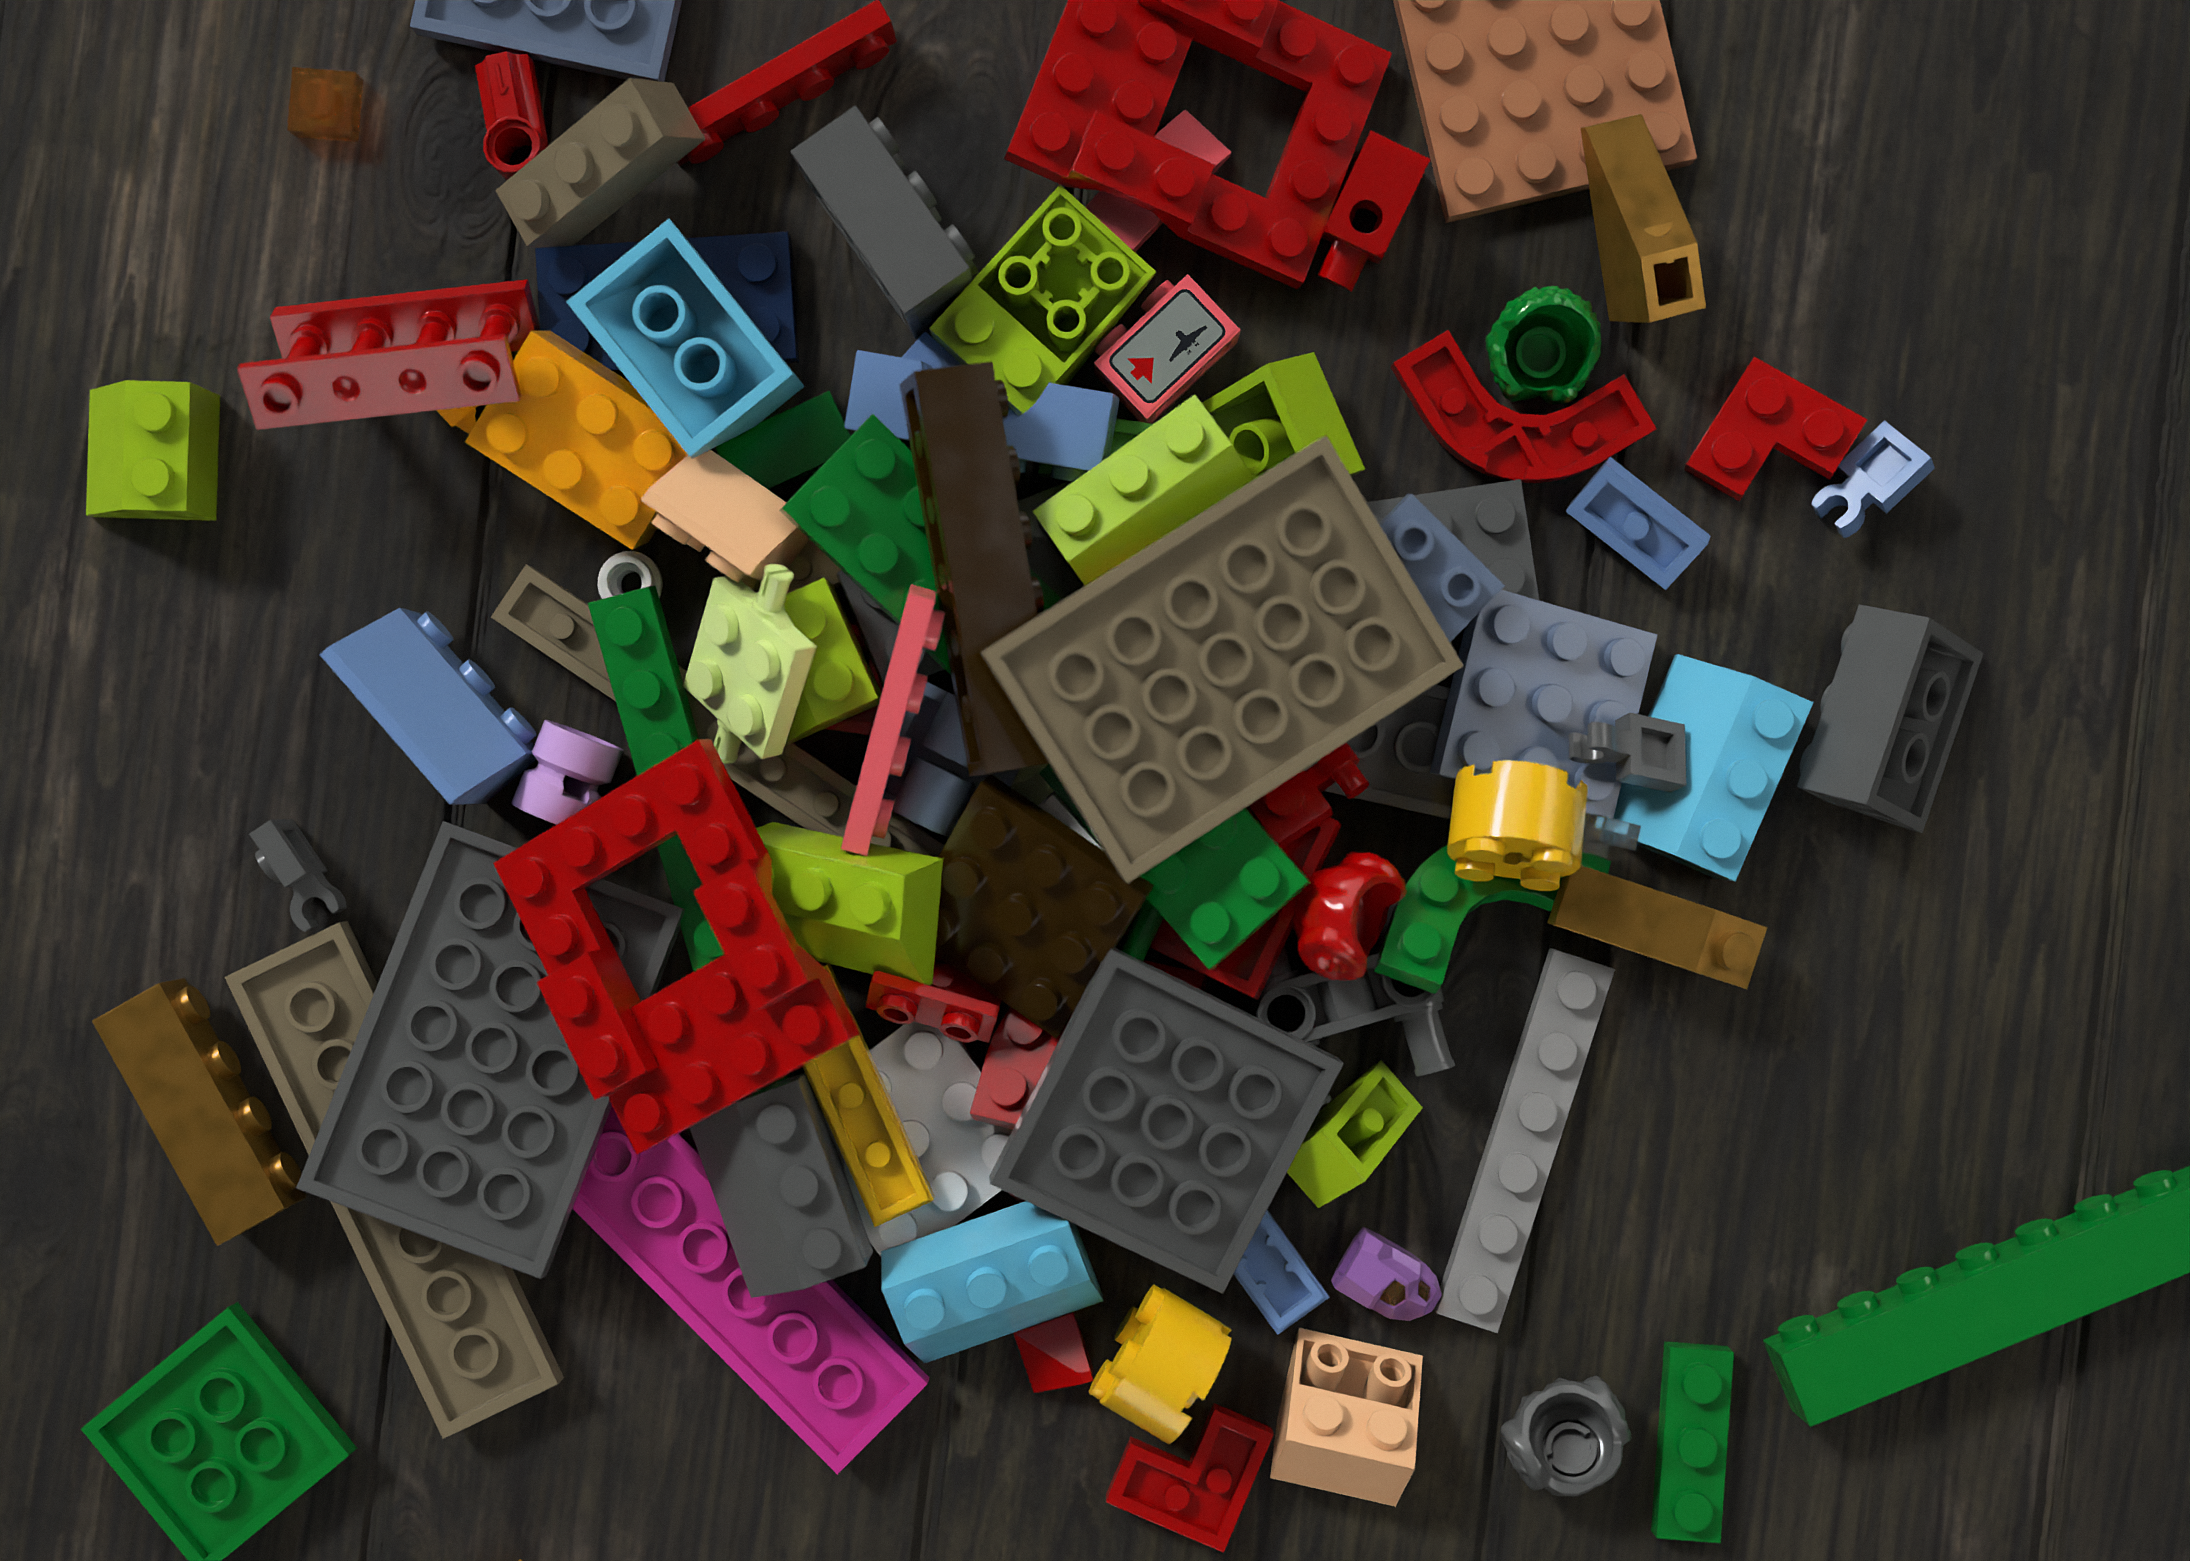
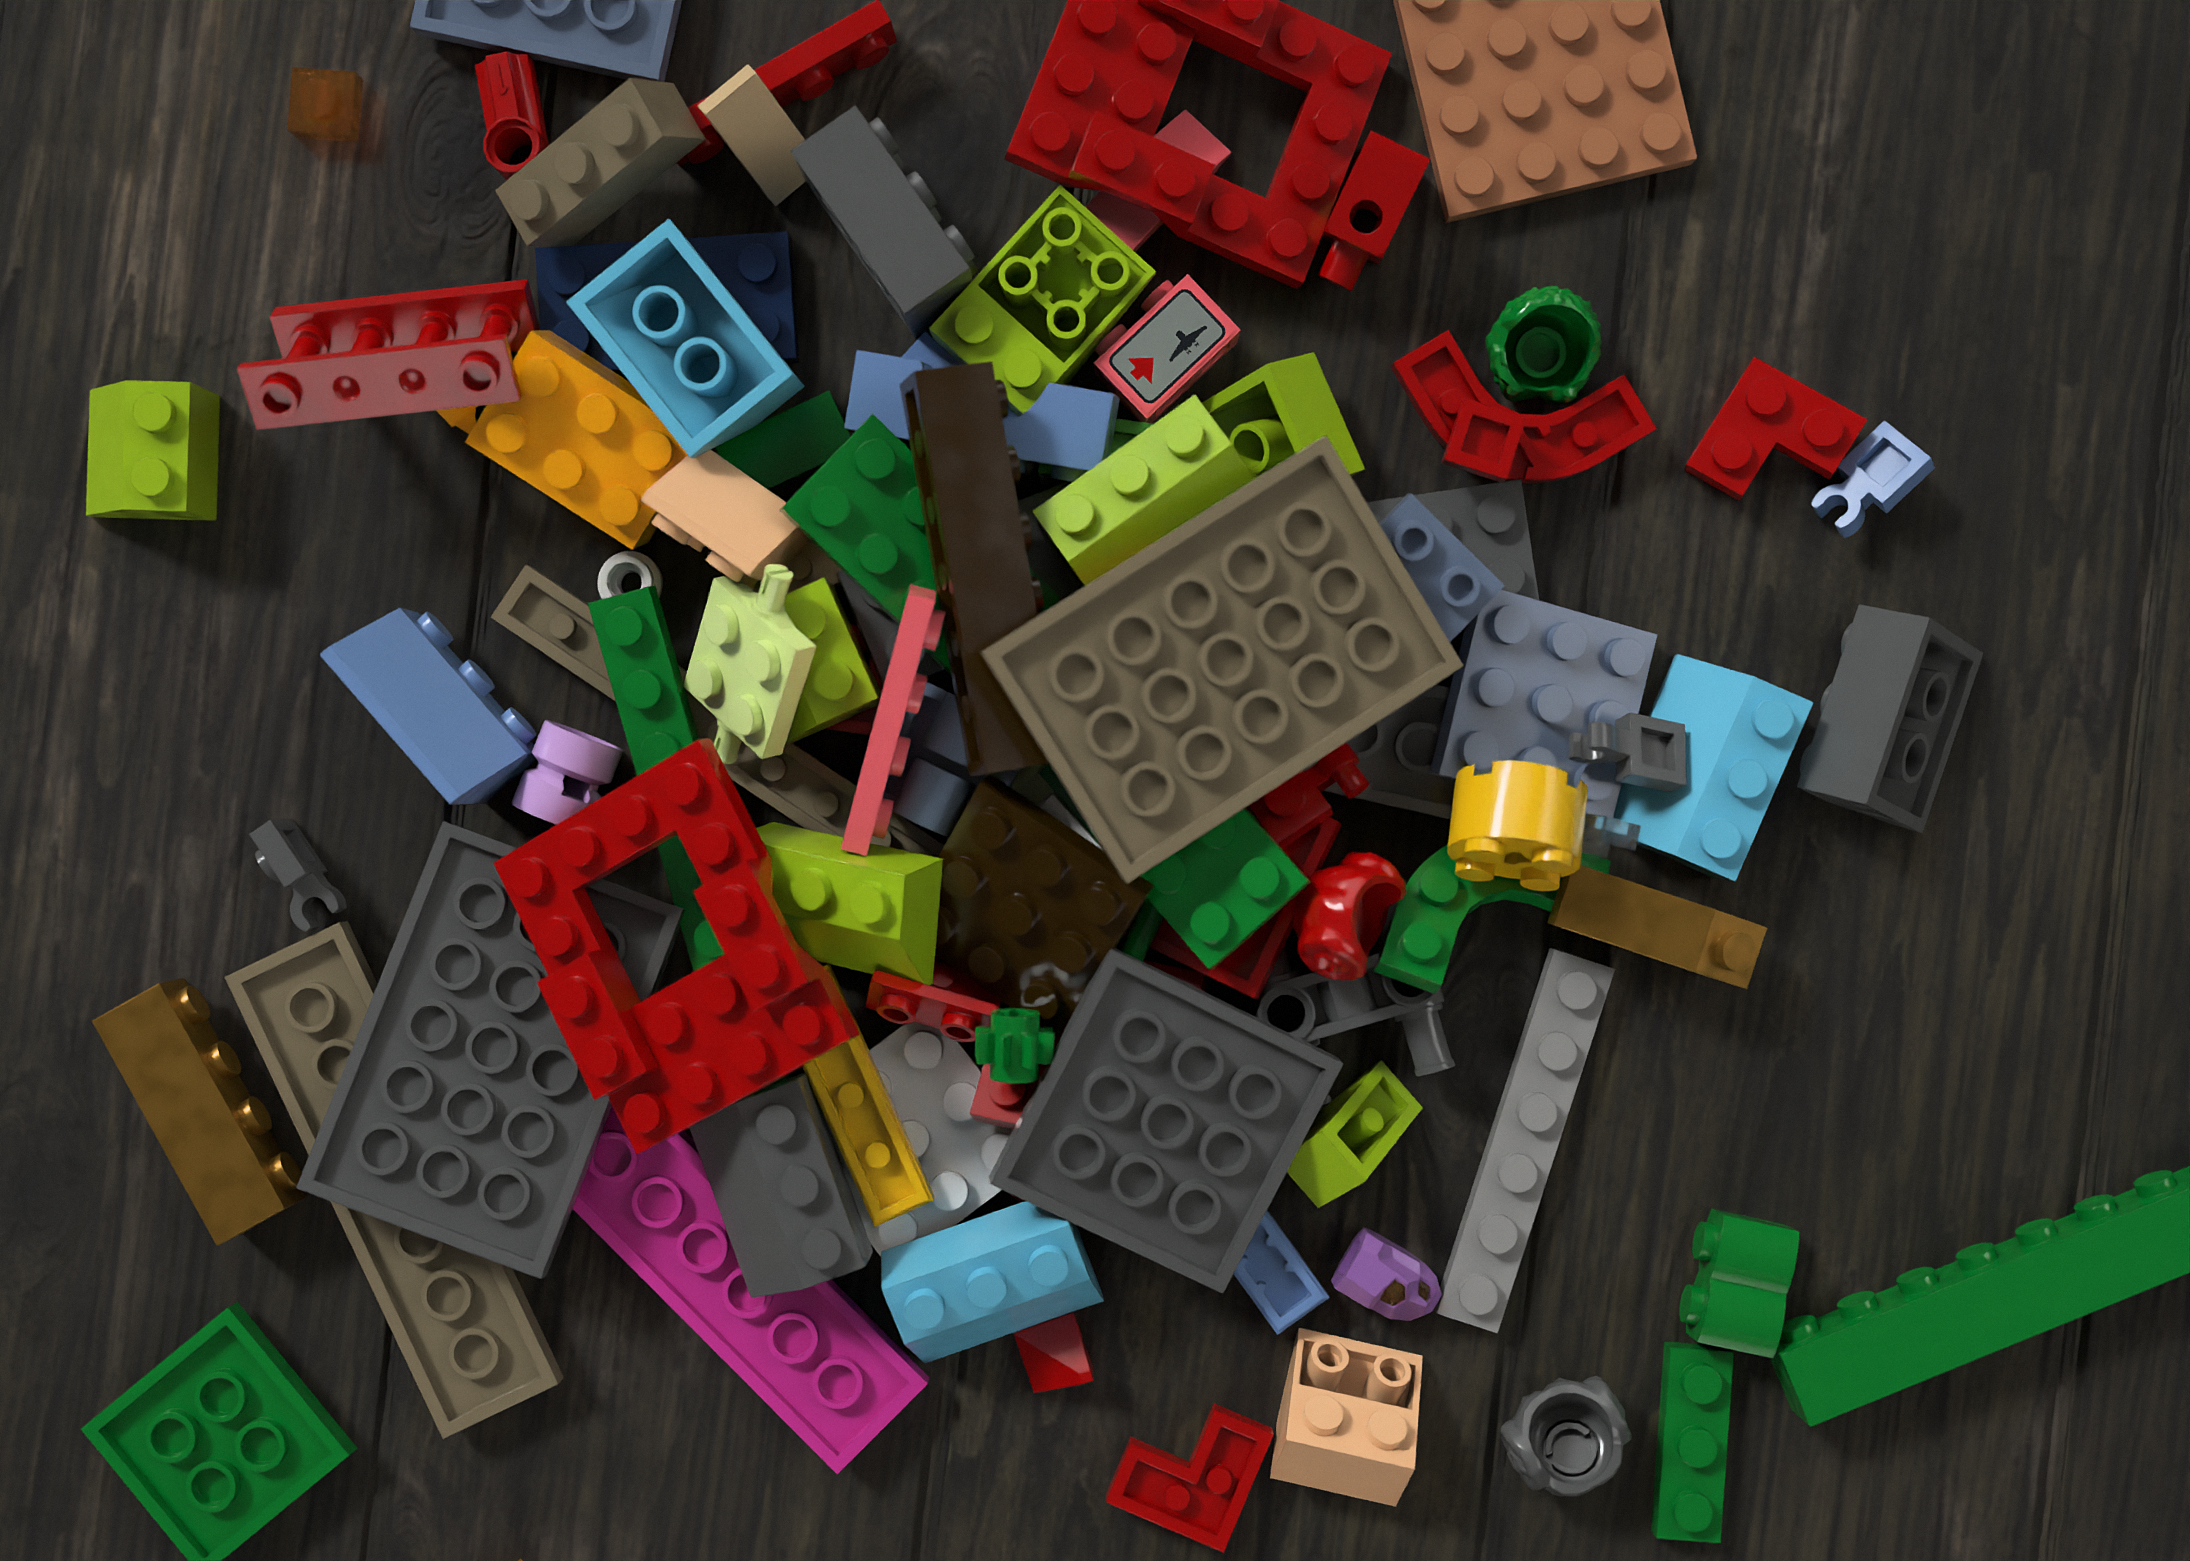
(756, 132): none -> tan tile
(1014, 1045): none -> green gear
(1163, 1363): yellow brick -> none
(1483, 440): none -> red plate
(1638, 523): medium blue plate -> none
(1640, 226): pearl gold slope -> none
(1740, 1282): none -> green brick

